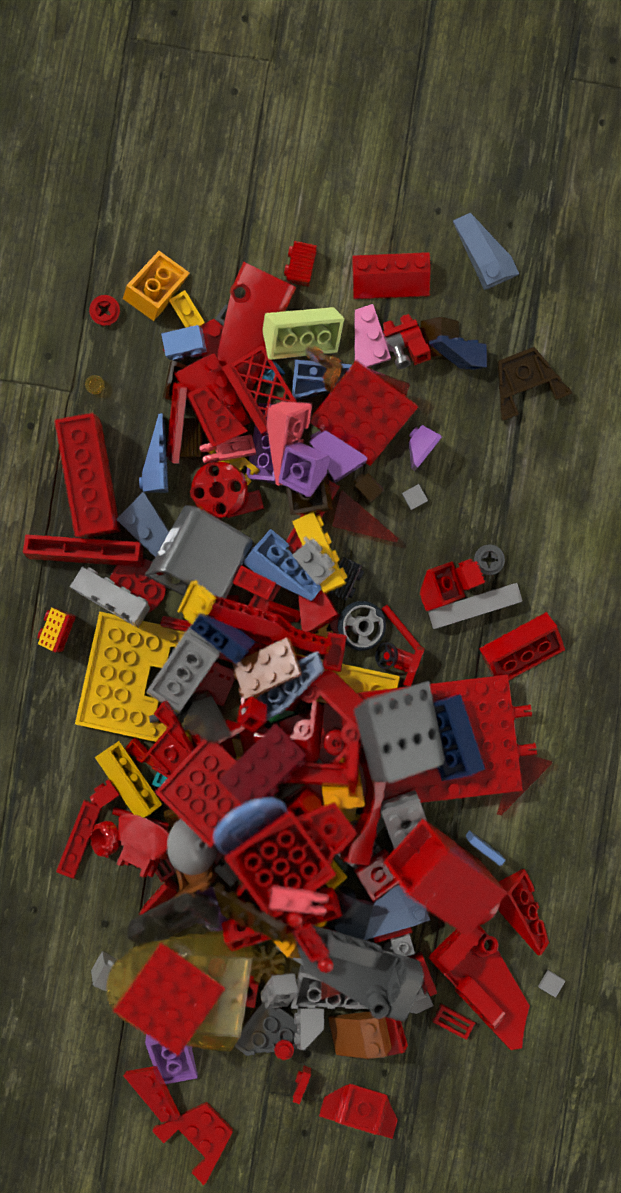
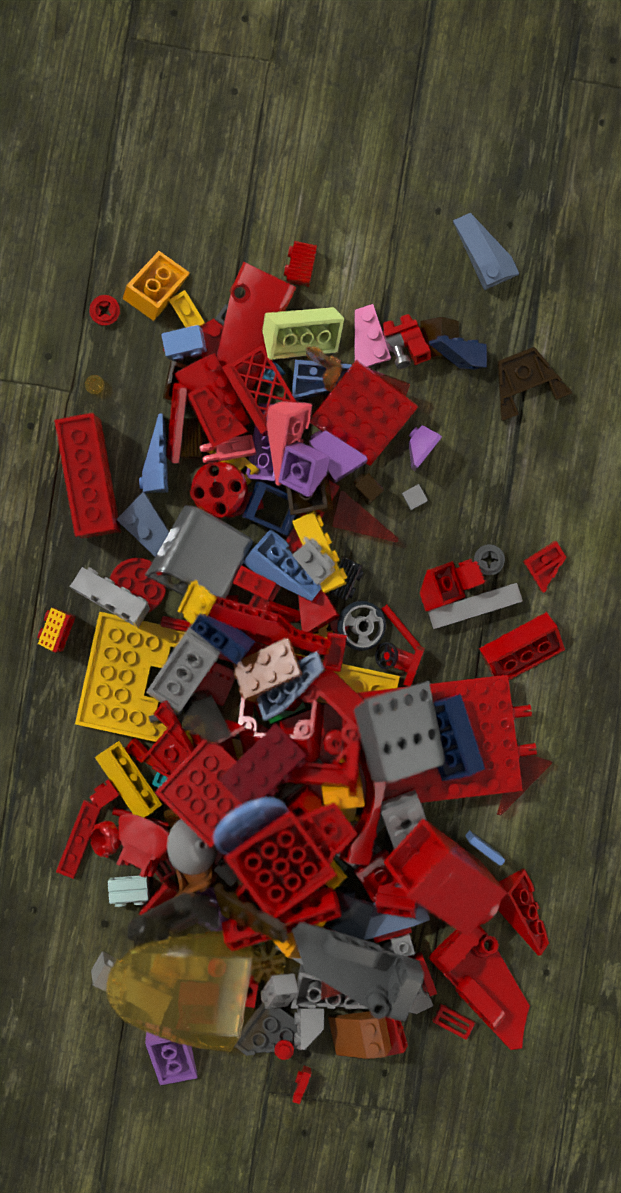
(83, 550): red brick -> none
(128, 889): none -> light aqua brick
(154, 1092): red wing -> none
(169, 999): red plate -> none
(205, 1131): red wing -> none
(252, 714): red brick -> none
(253, 504): none -> dark blue window
(297, 900): coral hinge -> none
(303, 709): slope -> none
(310, 942): red plate -> none
(360, 1110): red piece -> none
(391, 275): red slope -> none
(395, 901): none -> red brick
(545, 564): none -> red wing
(551, 983): light grey tile -> none

